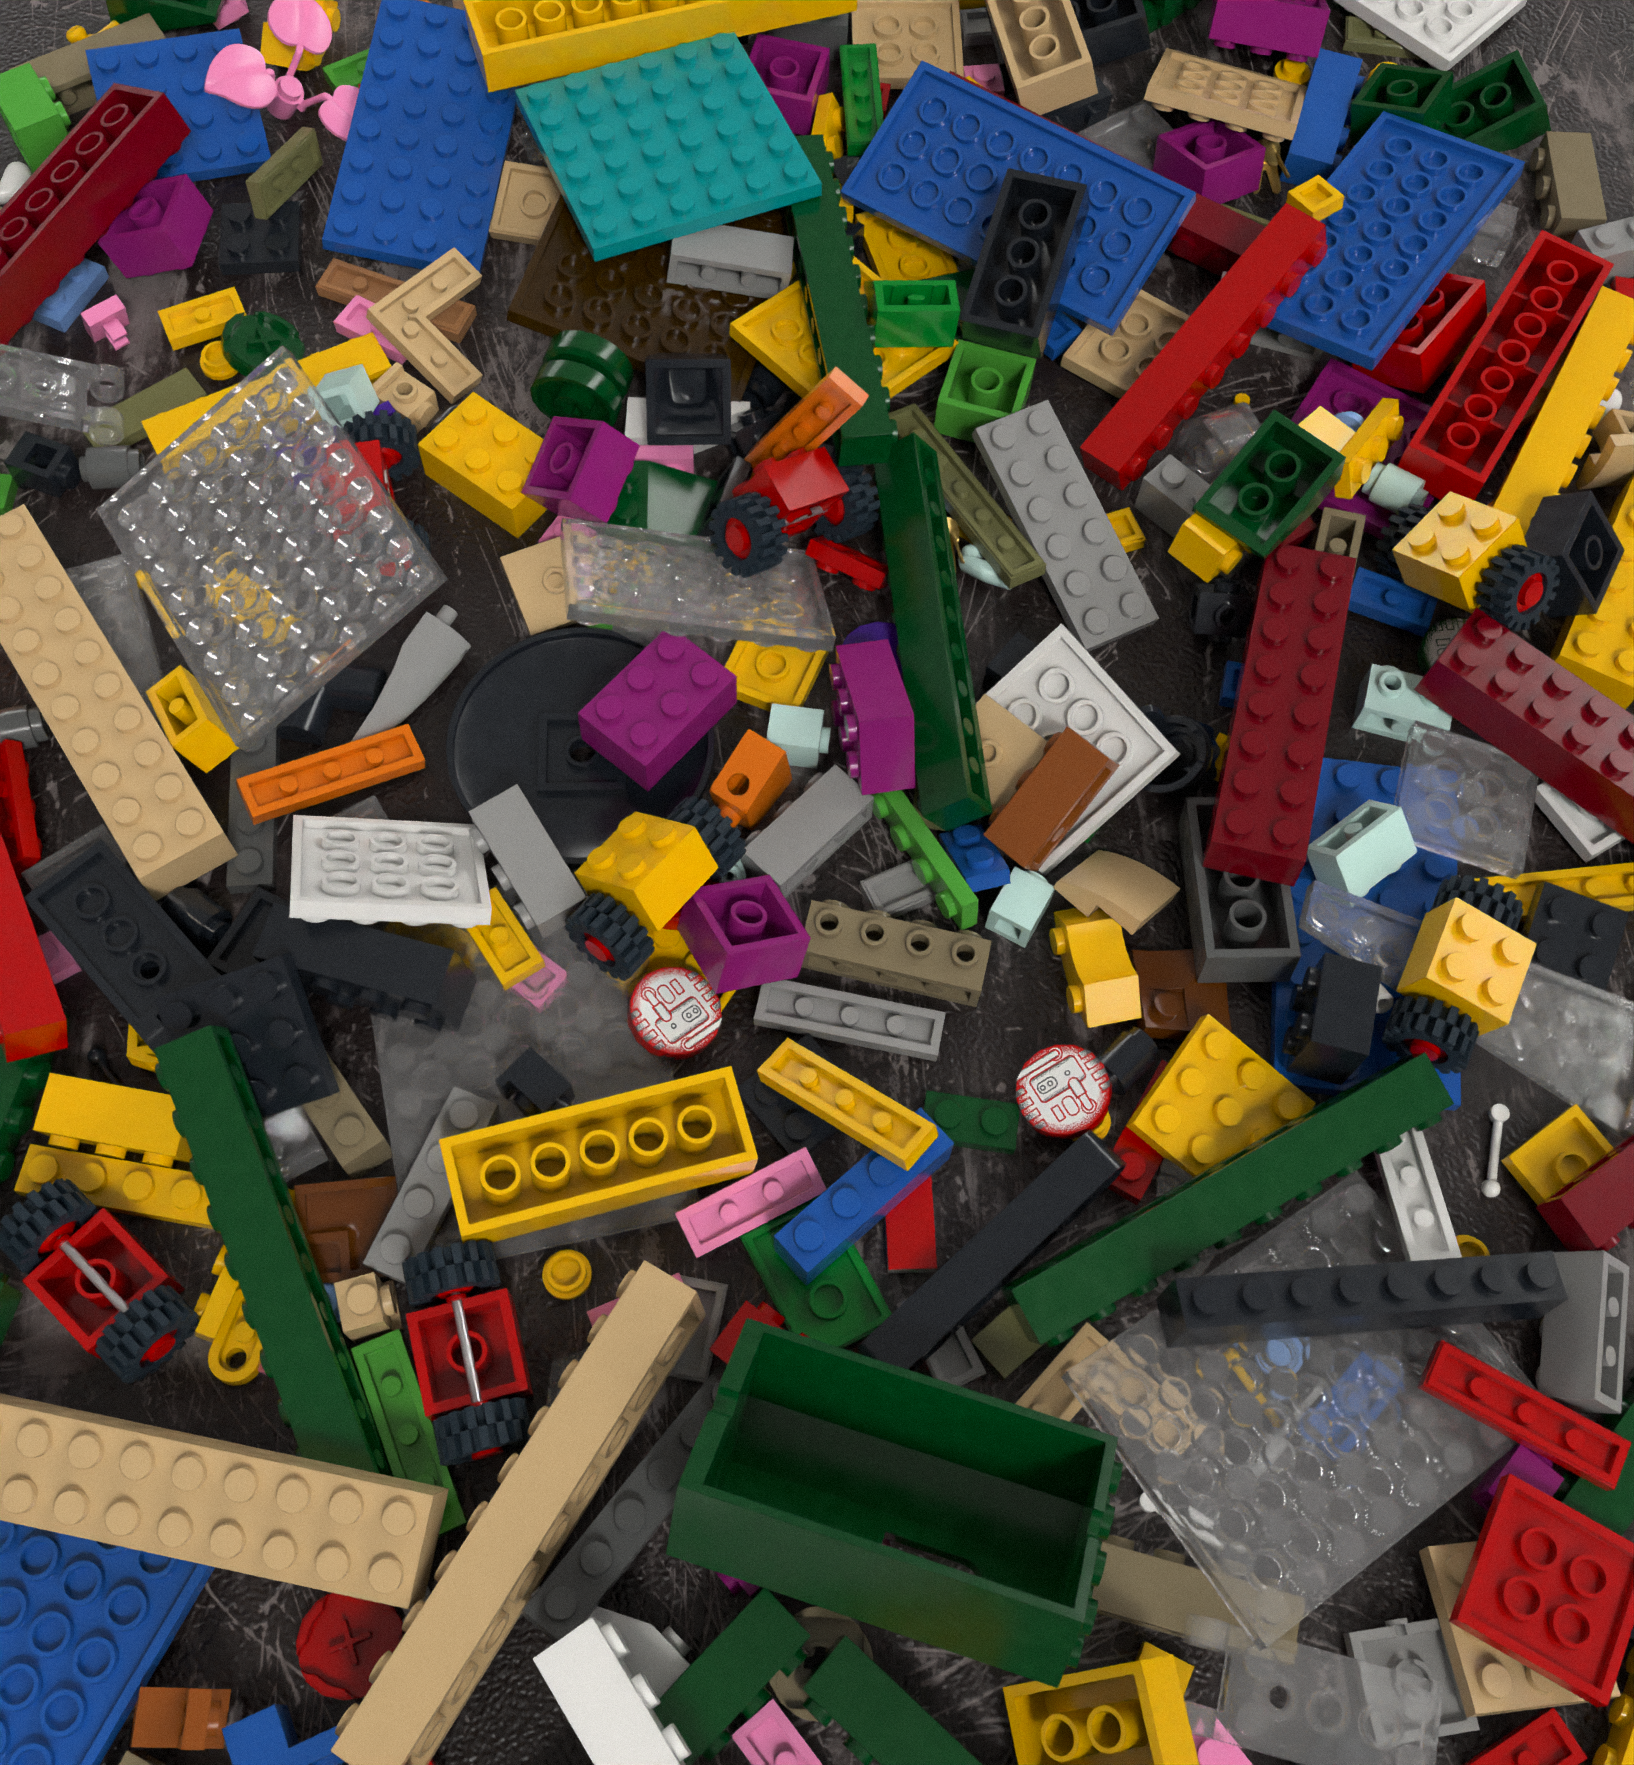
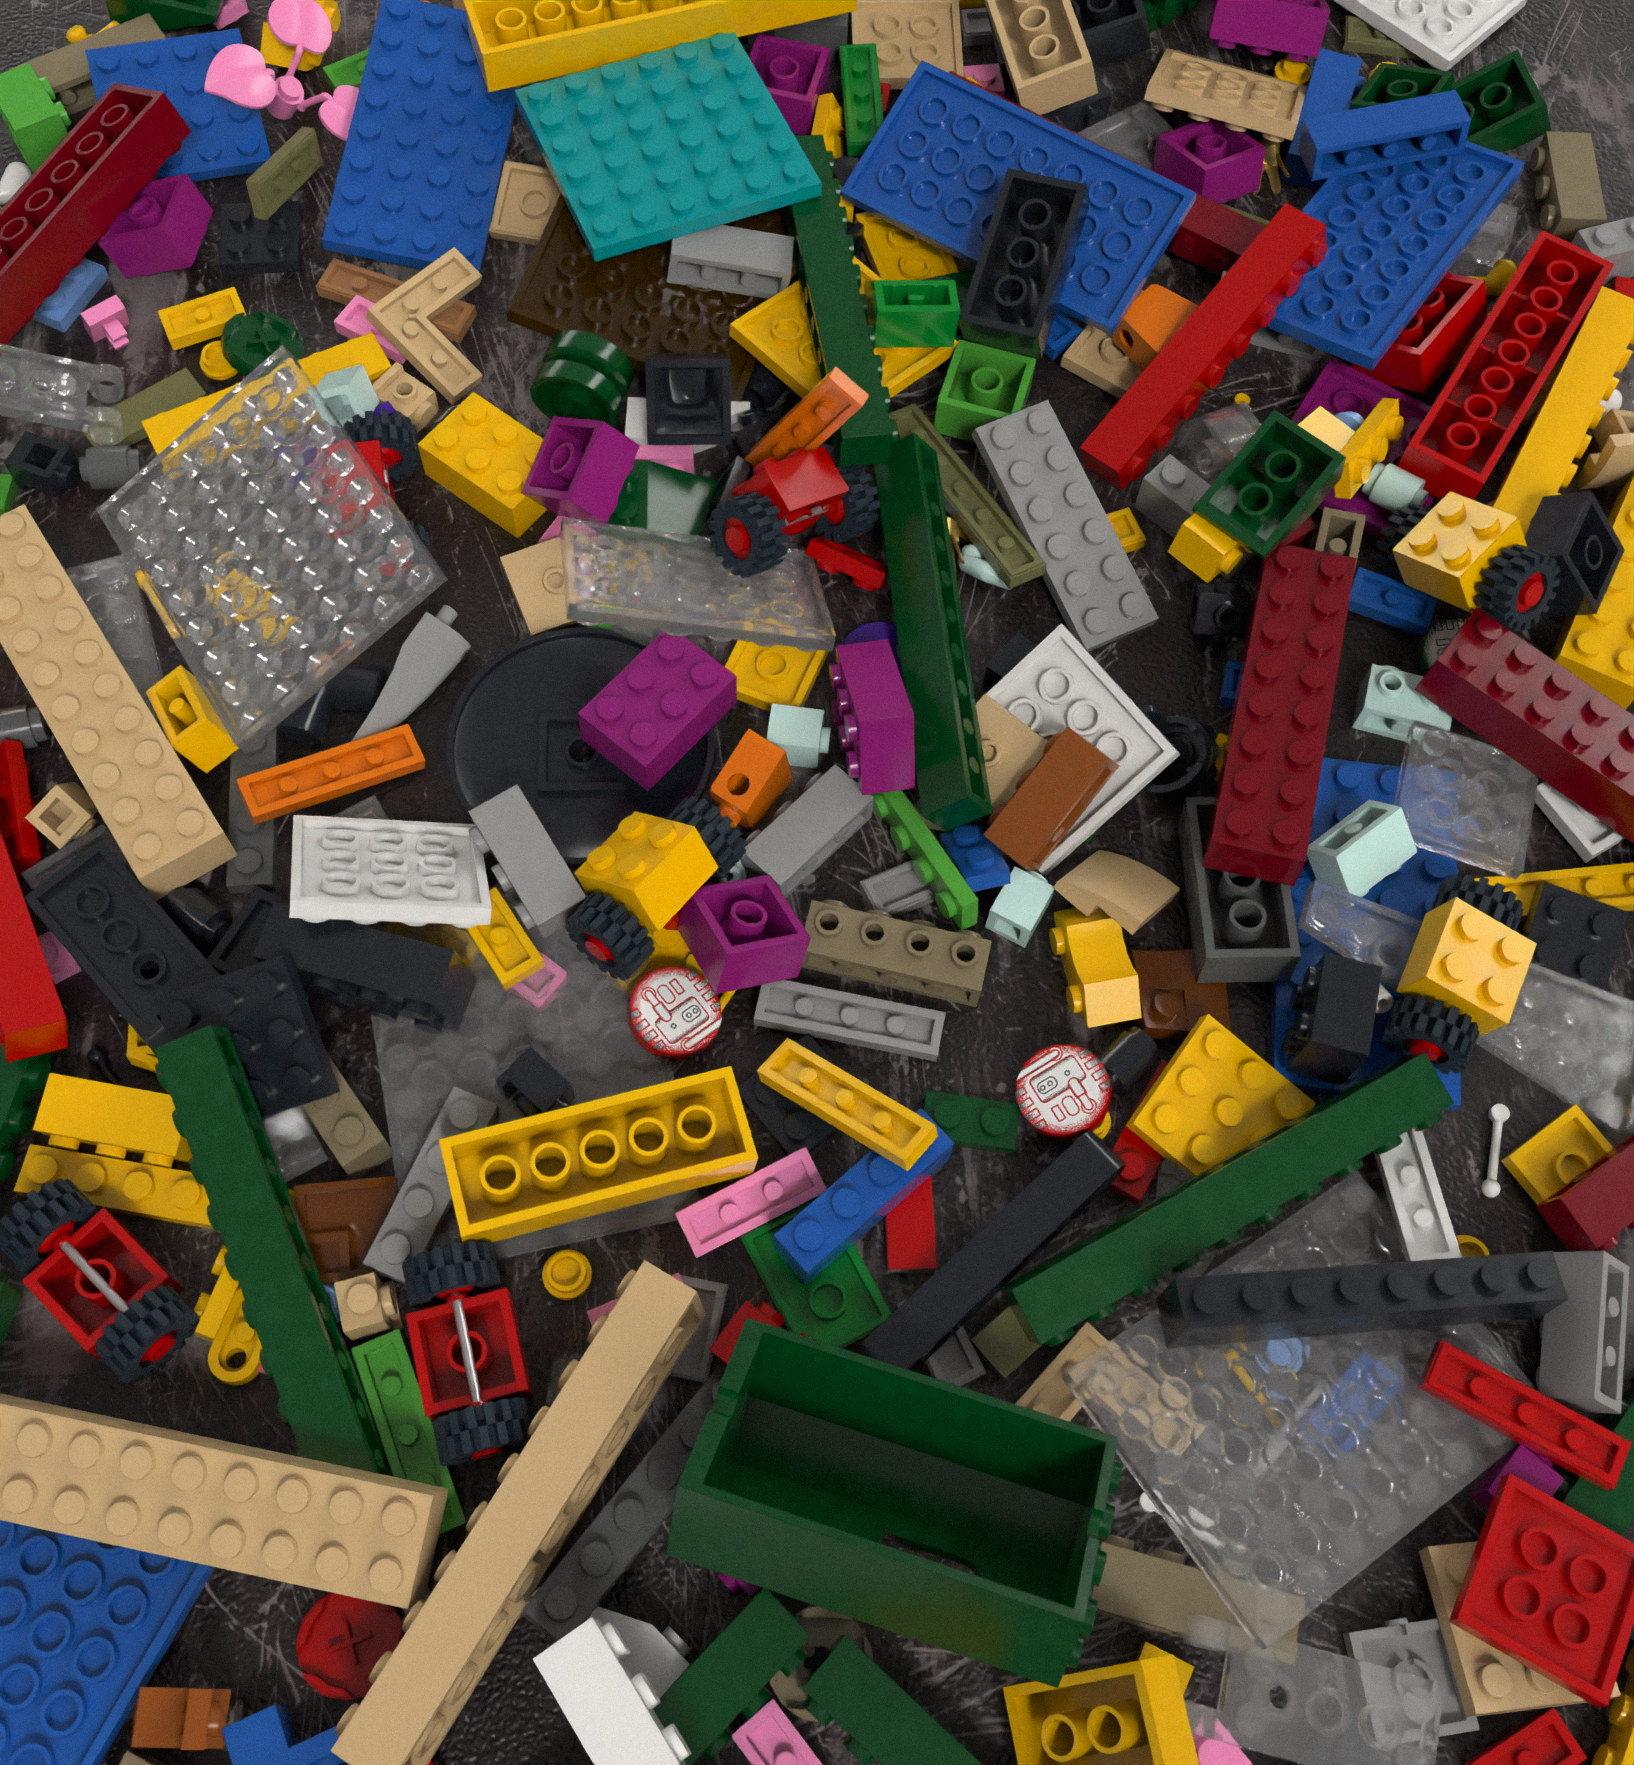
(64, 814): none -> tan brick
(1151, 324): none -> orange torso
(1316, 198): yellow plate -> none
(1384, 135): none -> blue brick
(1498, 277): none -> yellow arm

